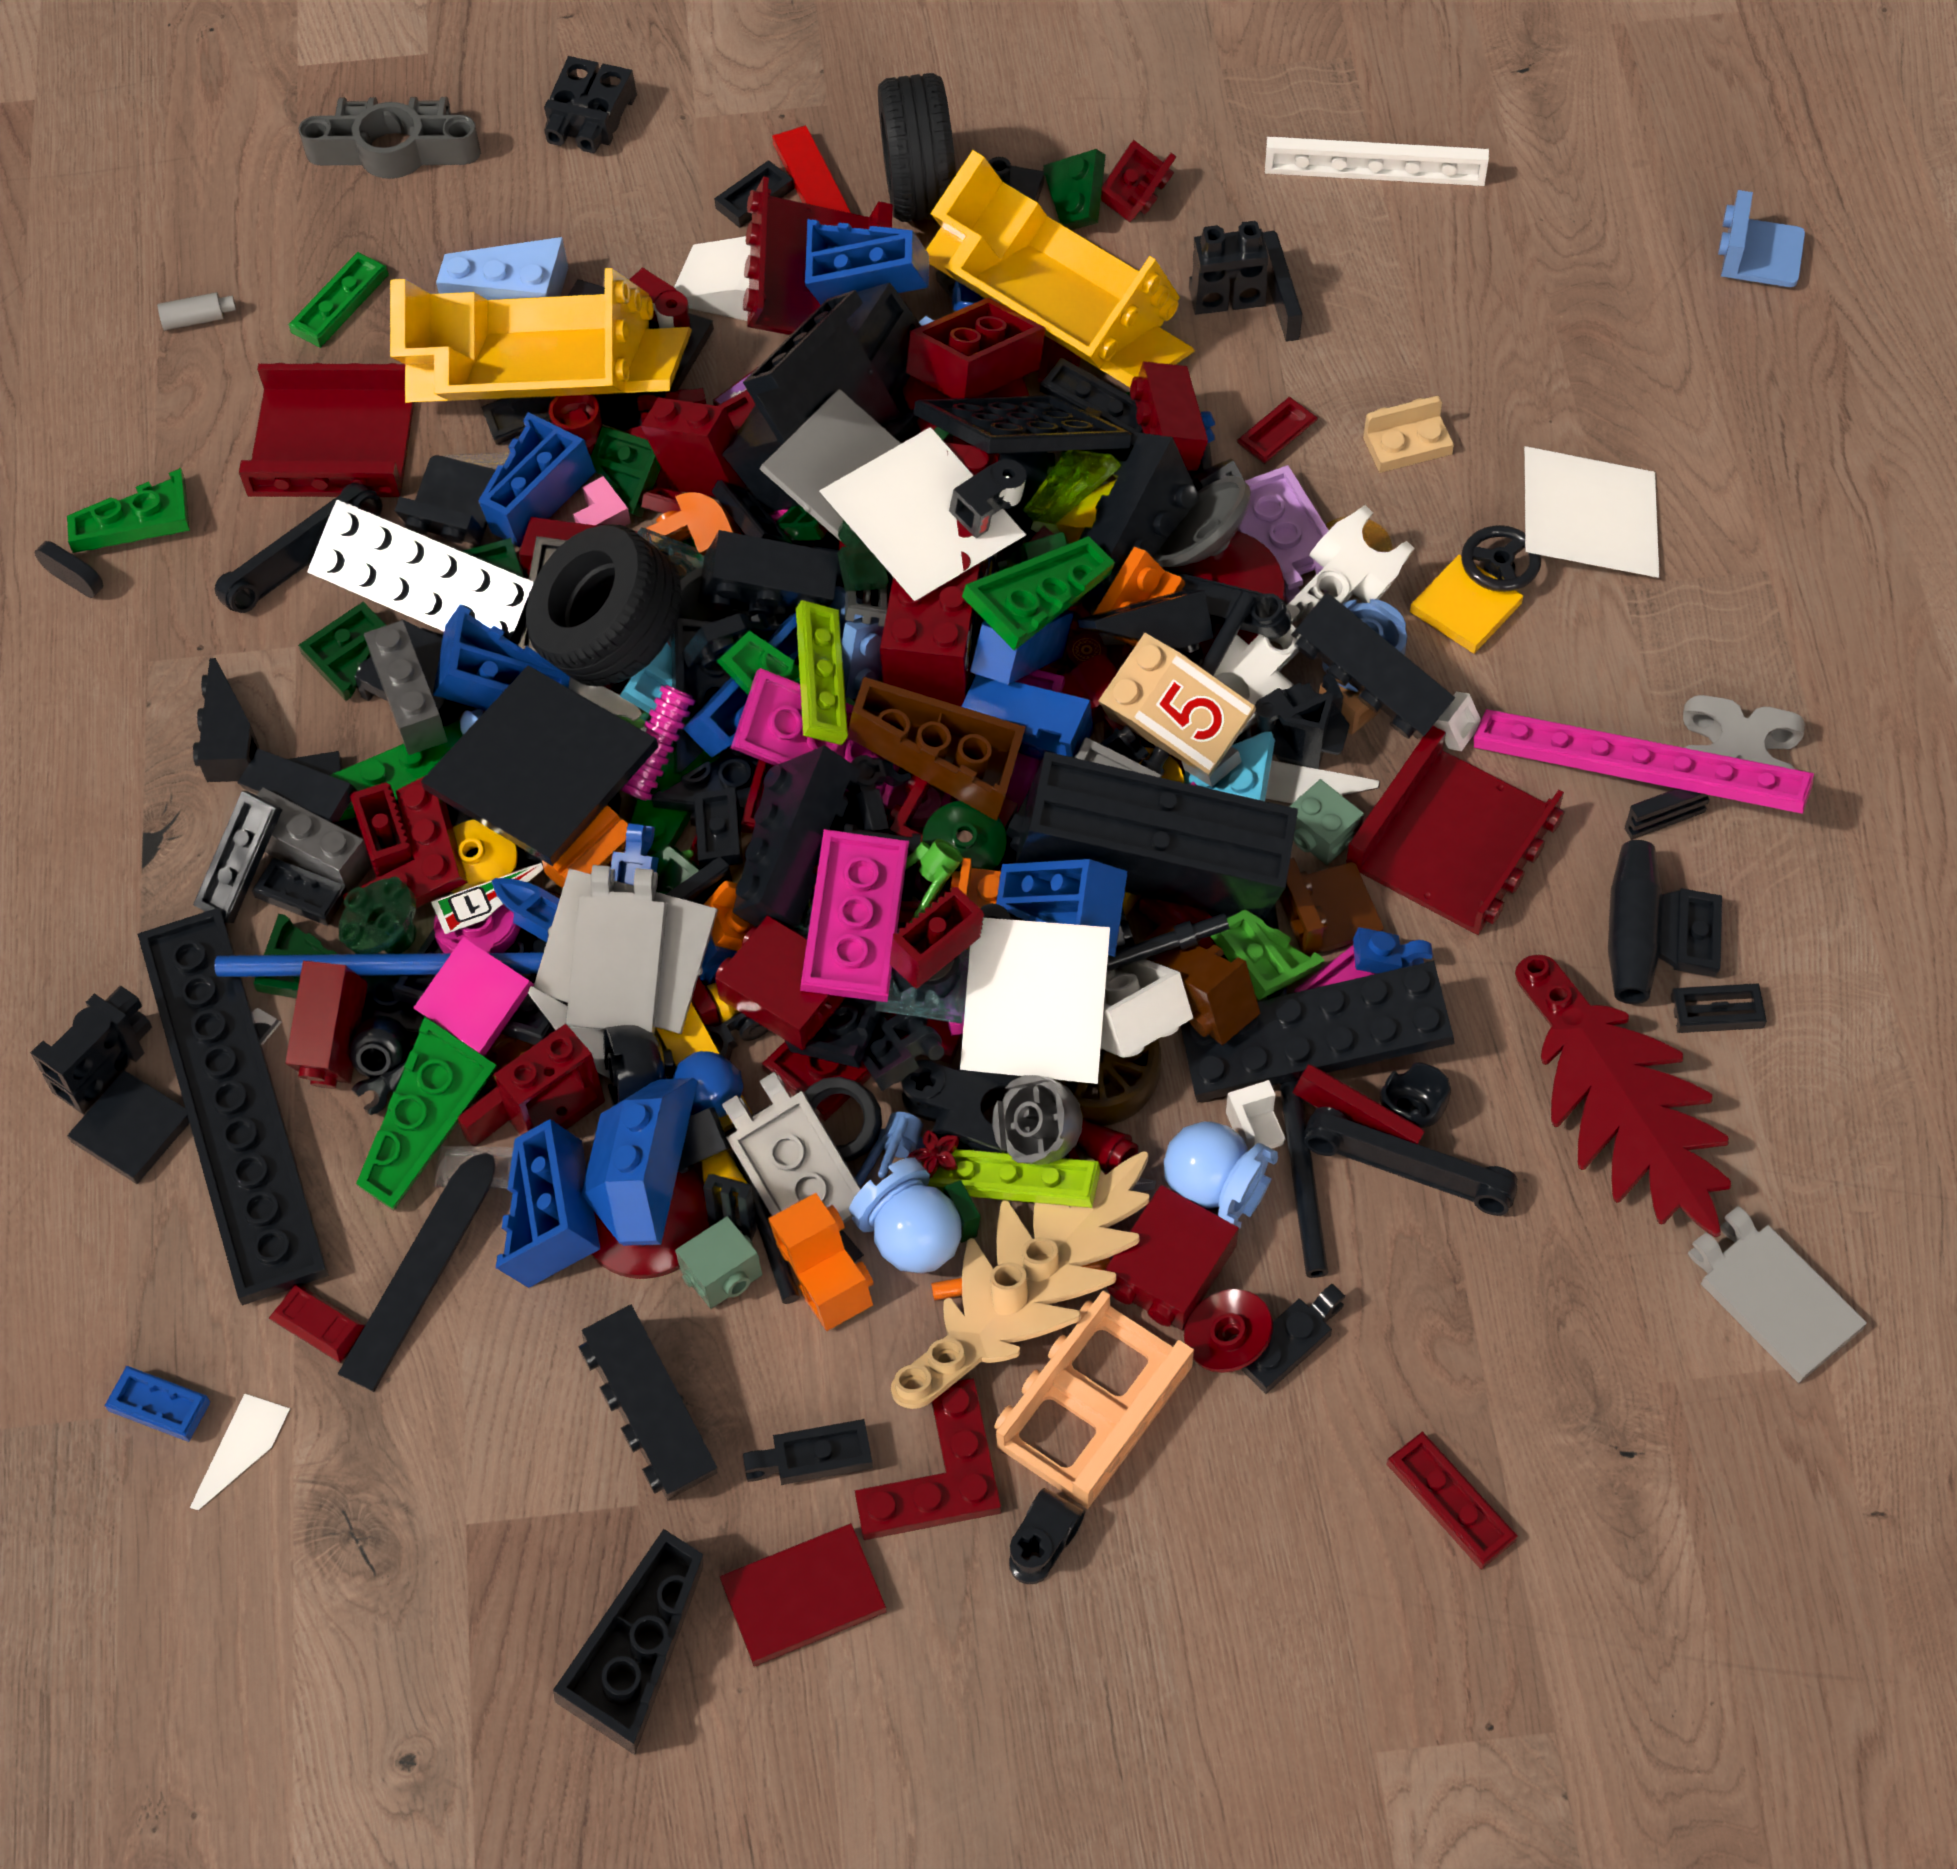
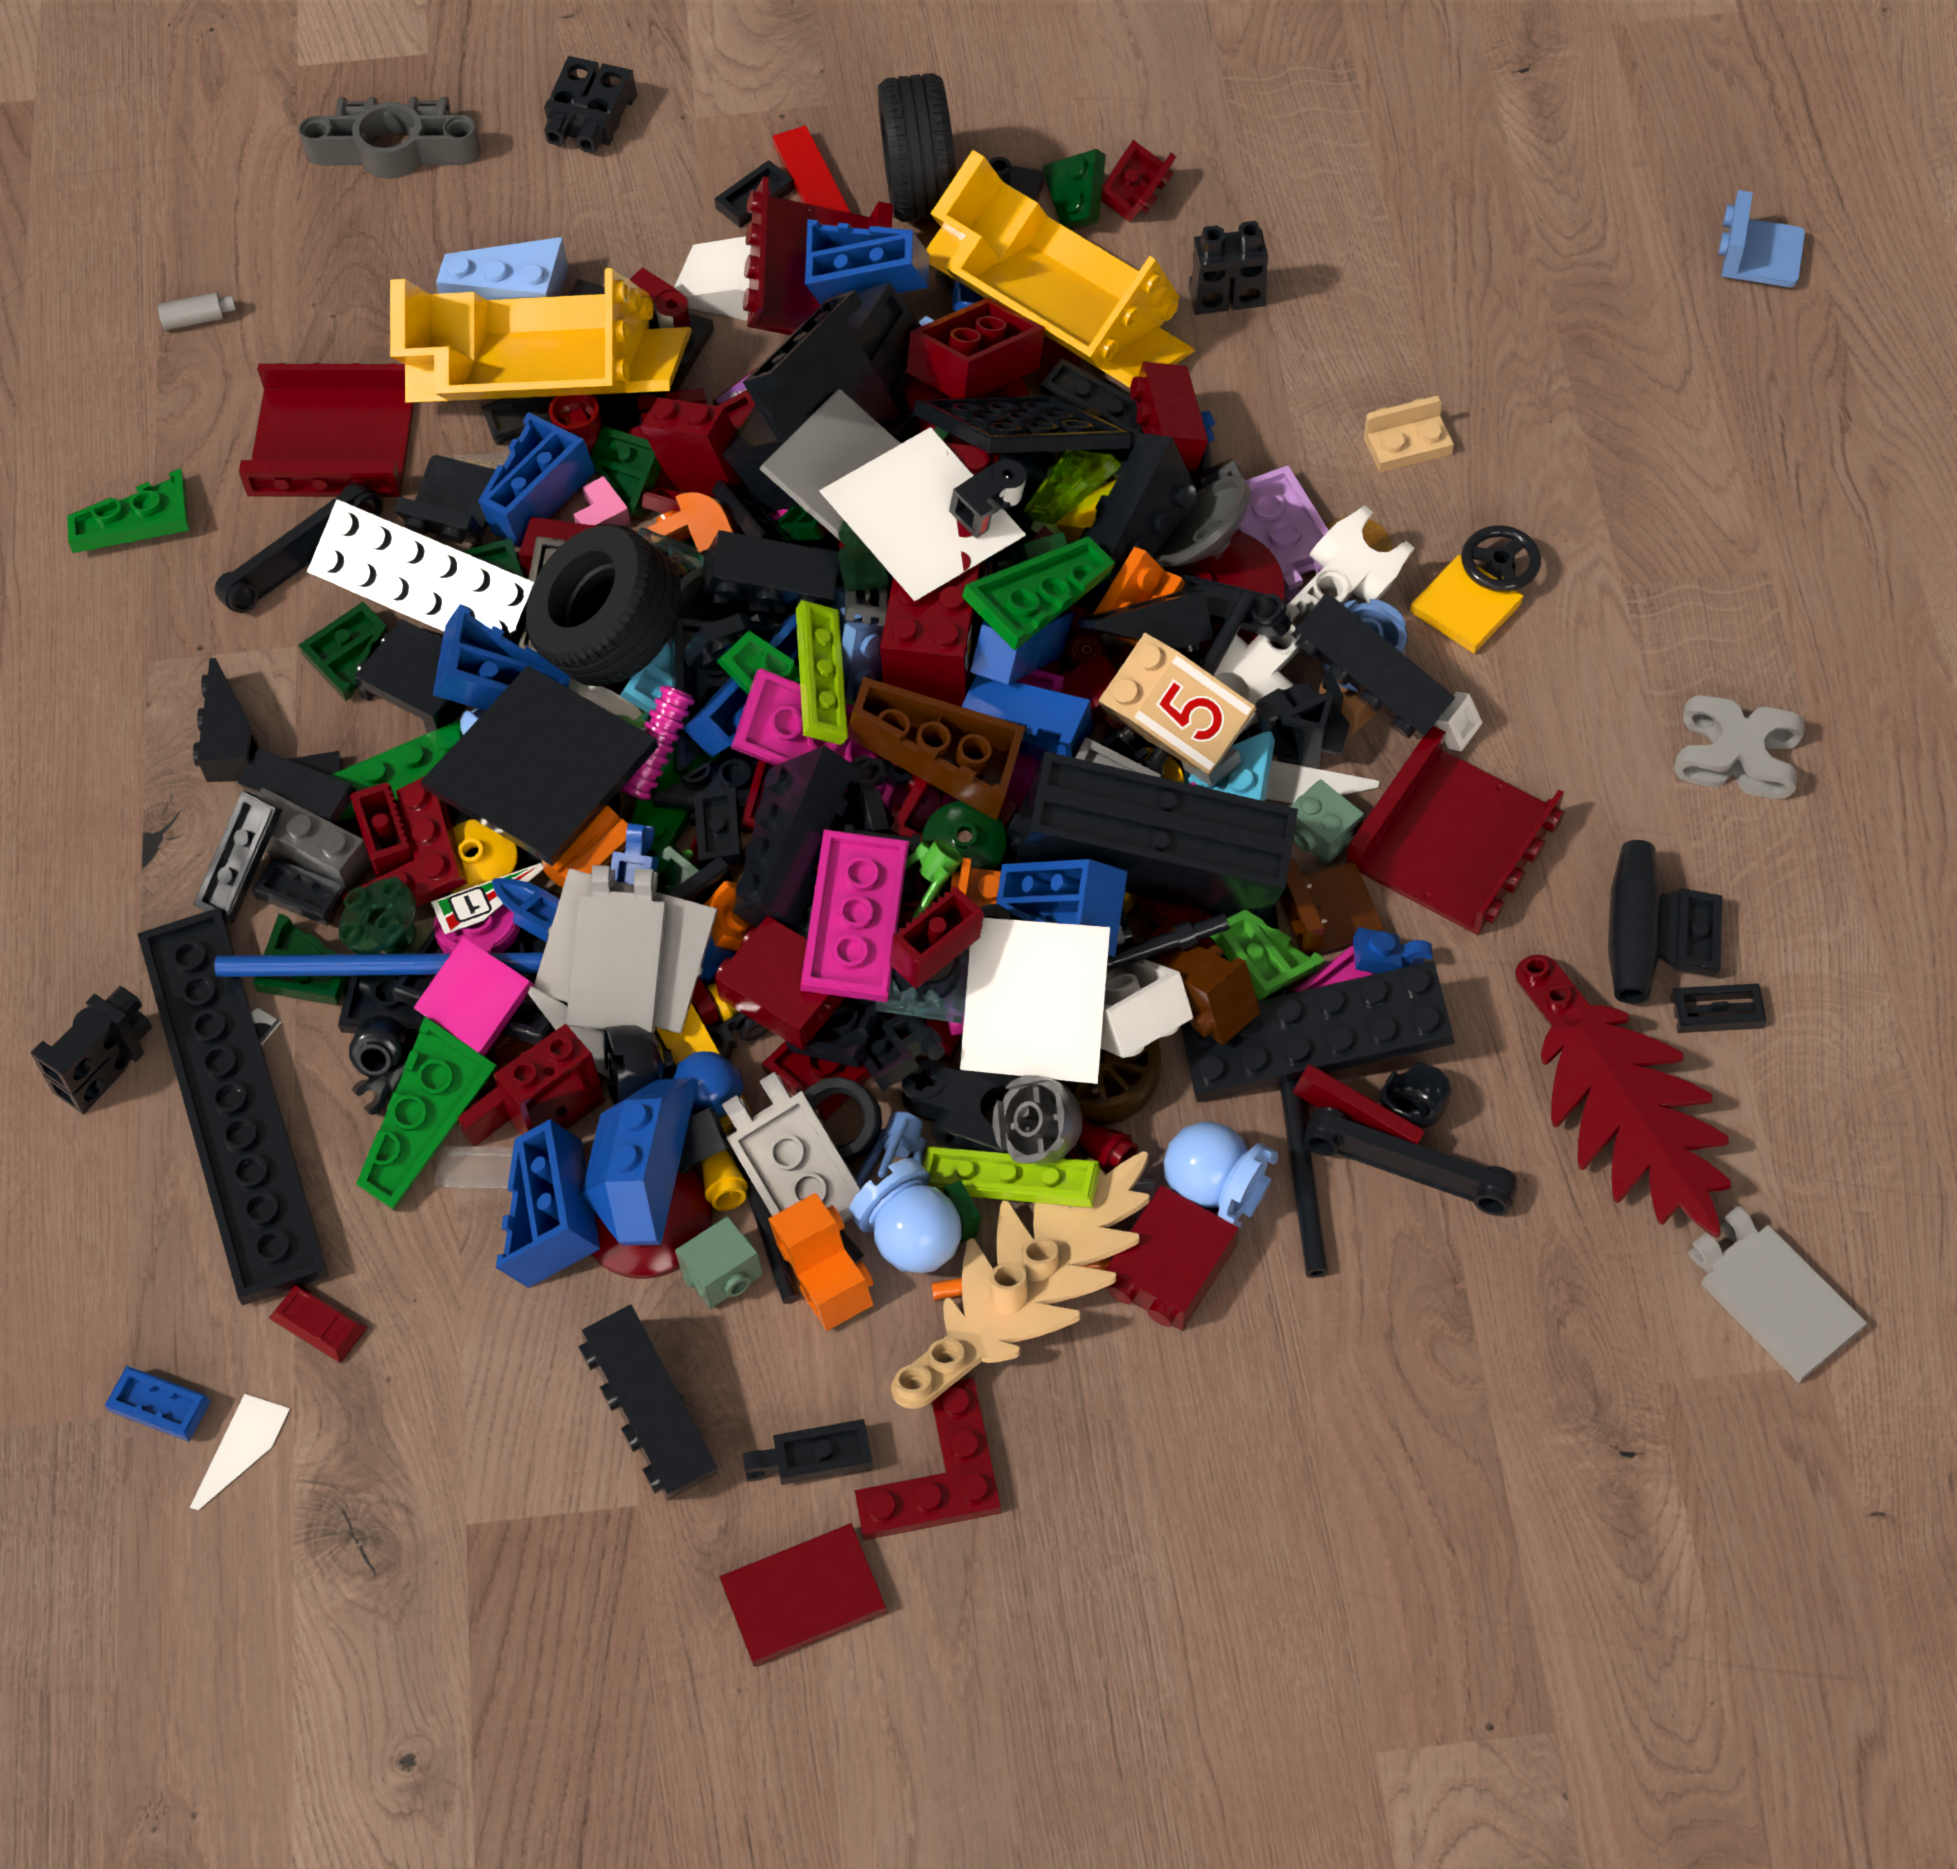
(69, 569): black tile -> none
(130, 1127): black tile -> none
(325, 1022): dark red brick -> none
(338, 299): green tile -> none
(405, 687): flat silver brick -> none
(419, 1272): black piece -> none
(629, 1650): black wedge -> none
(722, 1203): black tile -> none
(937, 1152): dark red plant -> none
(1045, 1530): black piece -> none
(1116, 1419): light nougat window -> none
(1220, 1318): dark red dish -> none
(1253, 1115): white panel -> none
(1277, 430): dark red tile -> none
(1282, 288): black tile -> none
(1295, 1337): black plate -> none
(1376, 161): white plate -> none
(1452, 1500): dark red tile -> none
(1591, 512): white sticker -> none
(1644, 761): dark pink tile -> none
(1664, 811): black tile -> none

